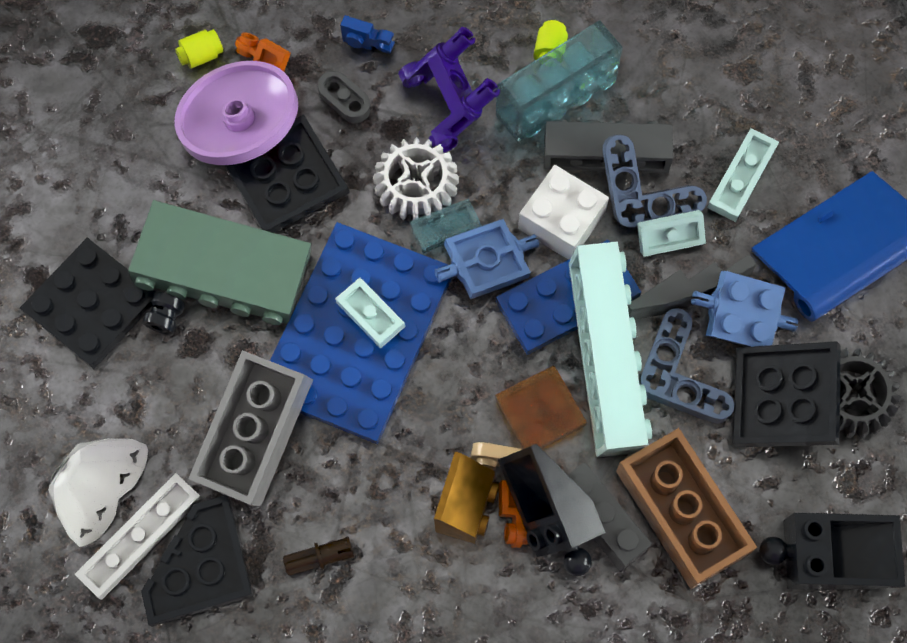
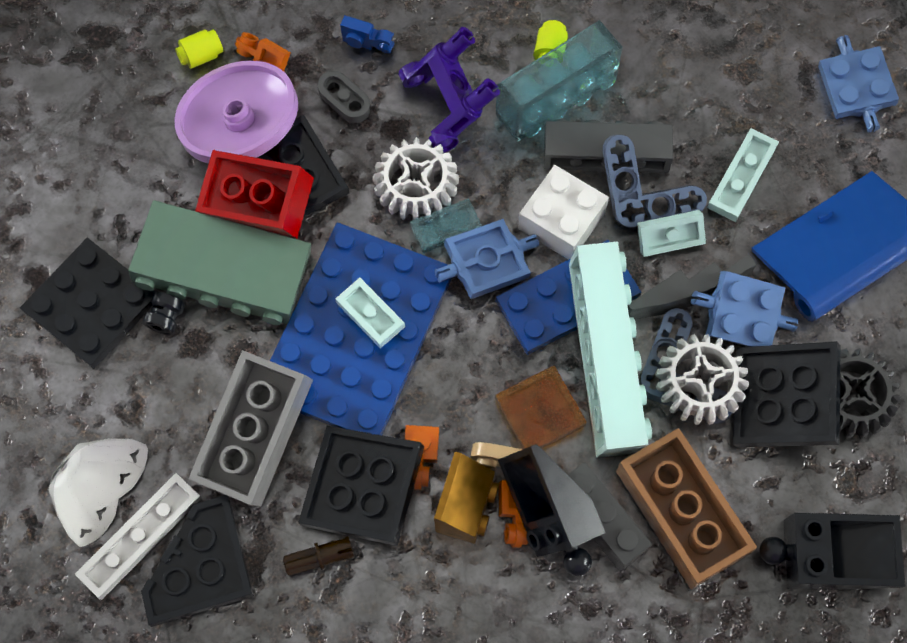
(255, 192): none -> red slope
(362, 485): none -> black plate
(430, 439): none -> orange plate
(699, 353): none -> white gear
(858, 83): none -> medium blue plate

